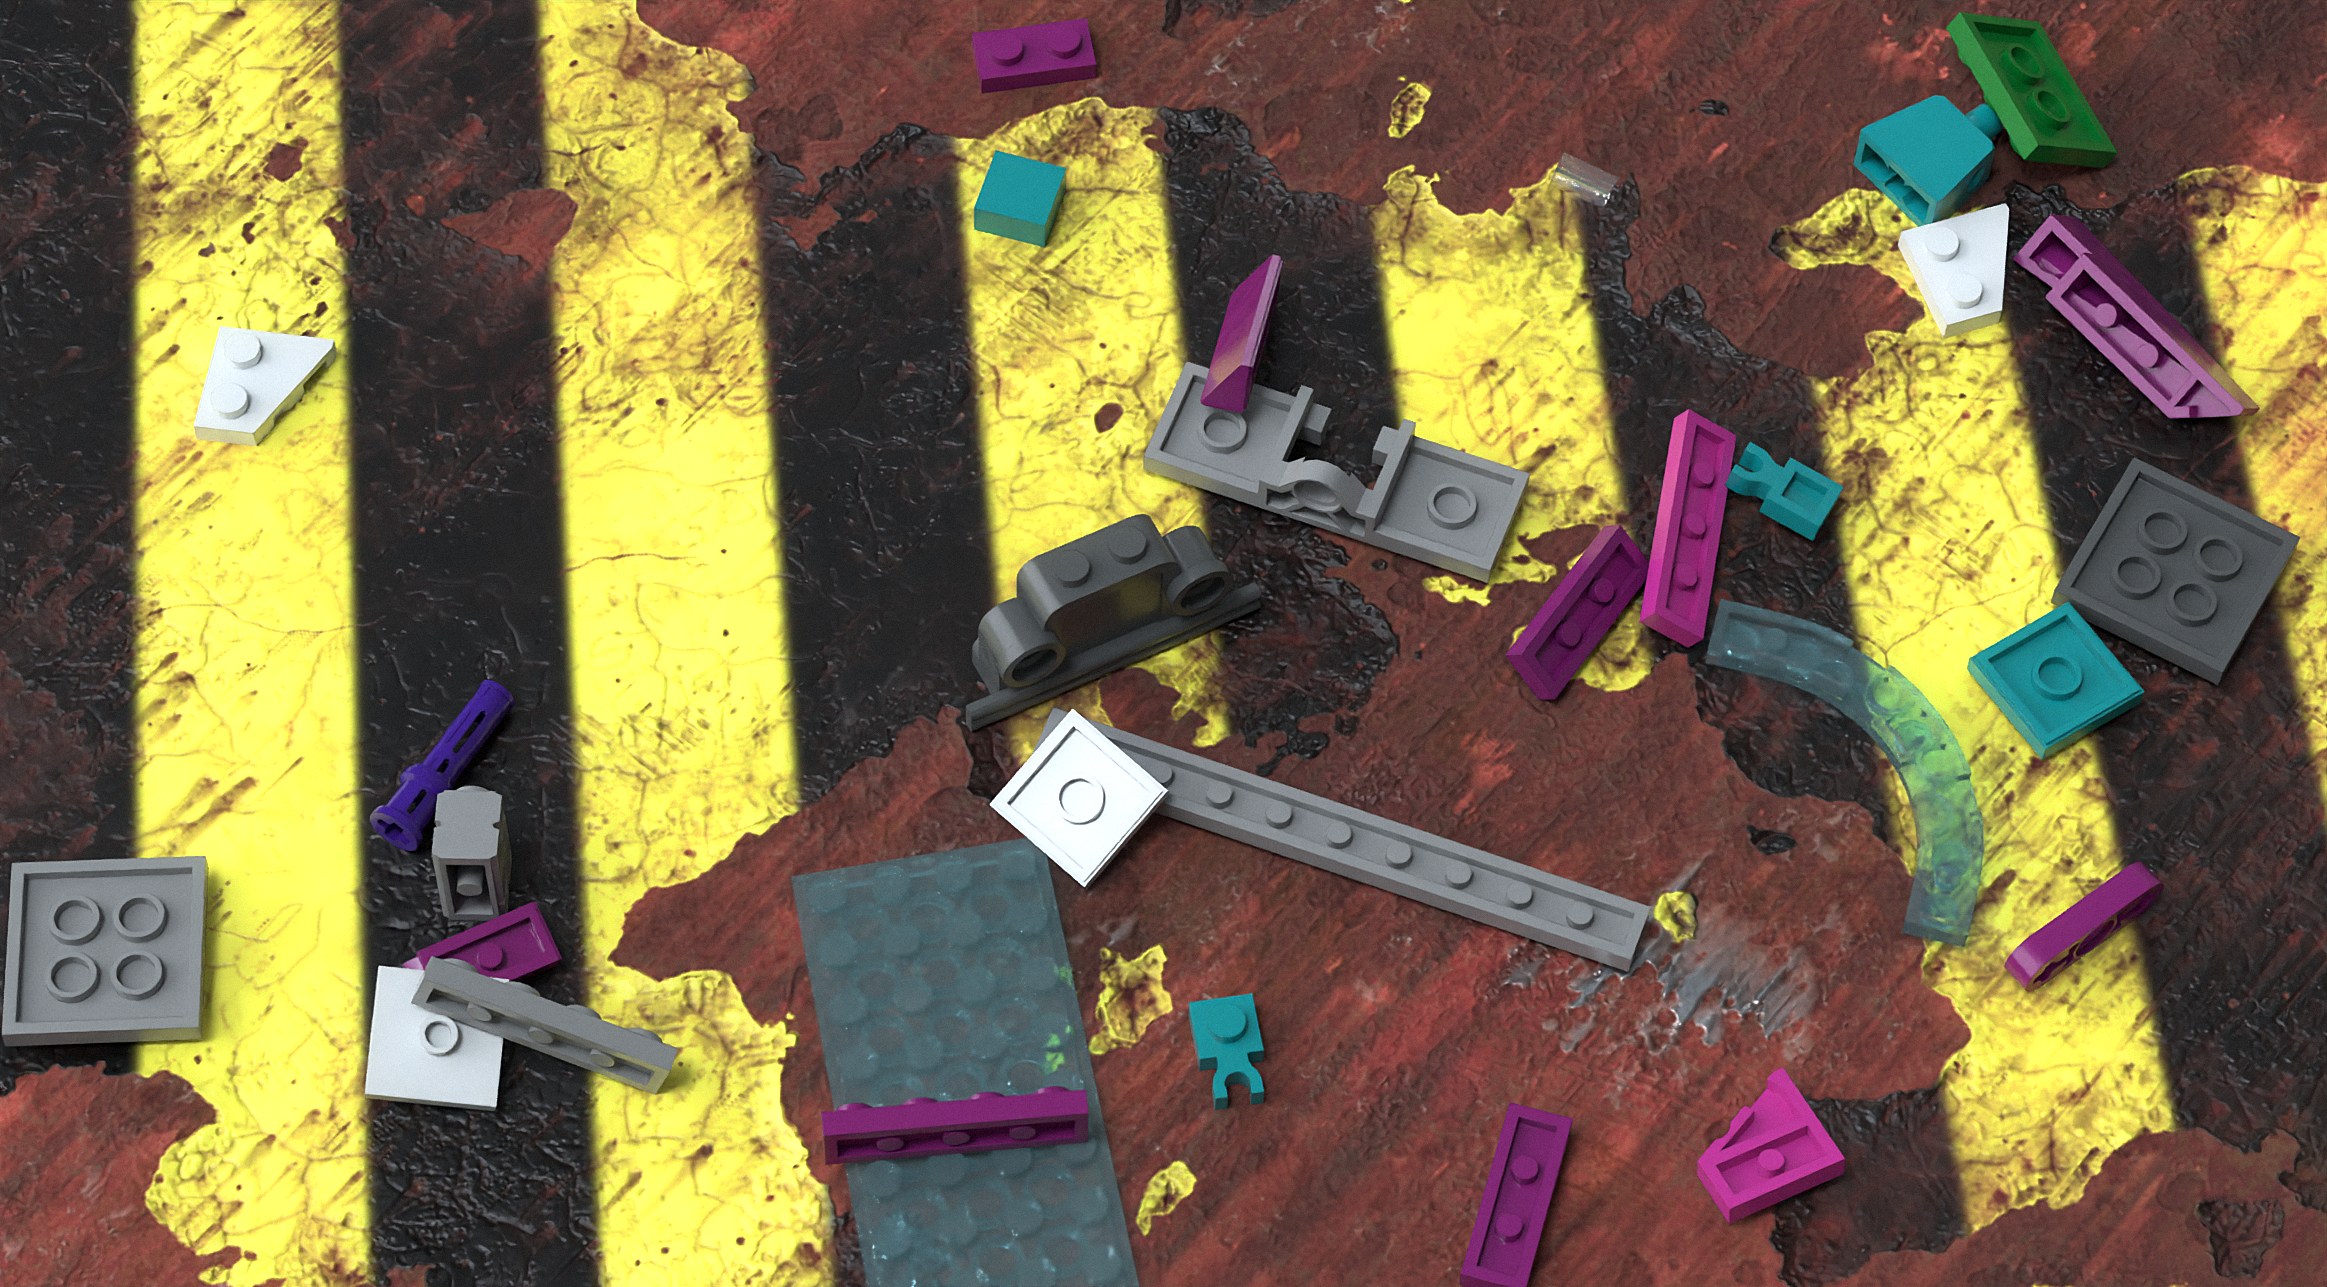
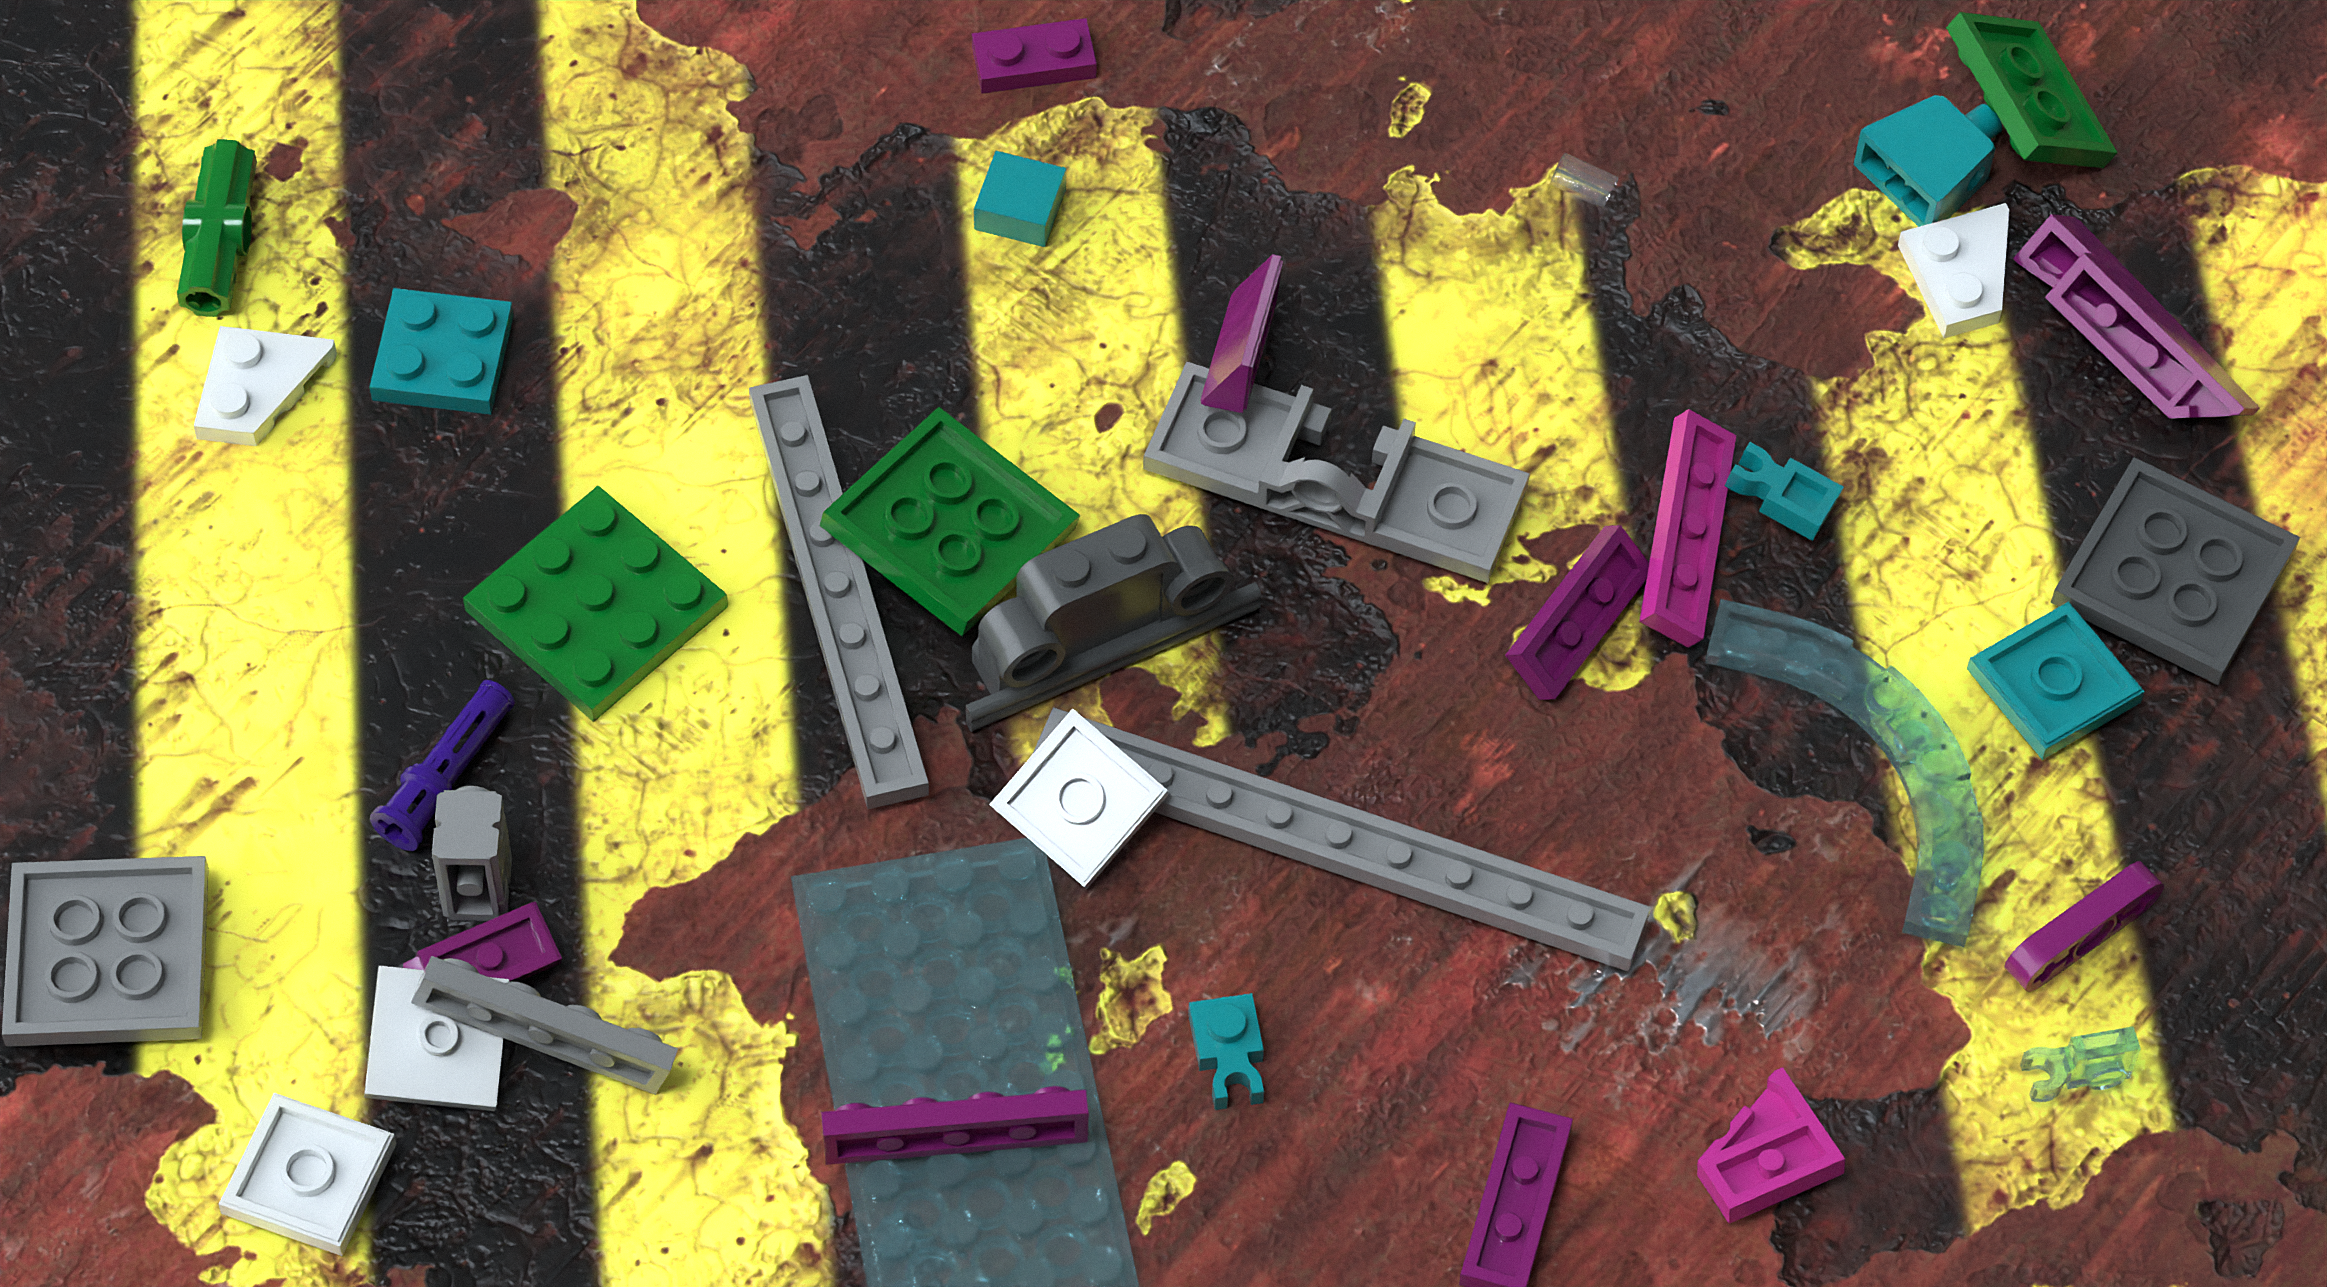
(217, 228): none -> green piece
(307, 1174): none -> white plate
(441, 351): none -> teal plate
(595, 603): none -> green plate
(838, 596): none -> light grey plate
(949, 520): none -> green plate
(2088, 1060): none -> clear light blue plate

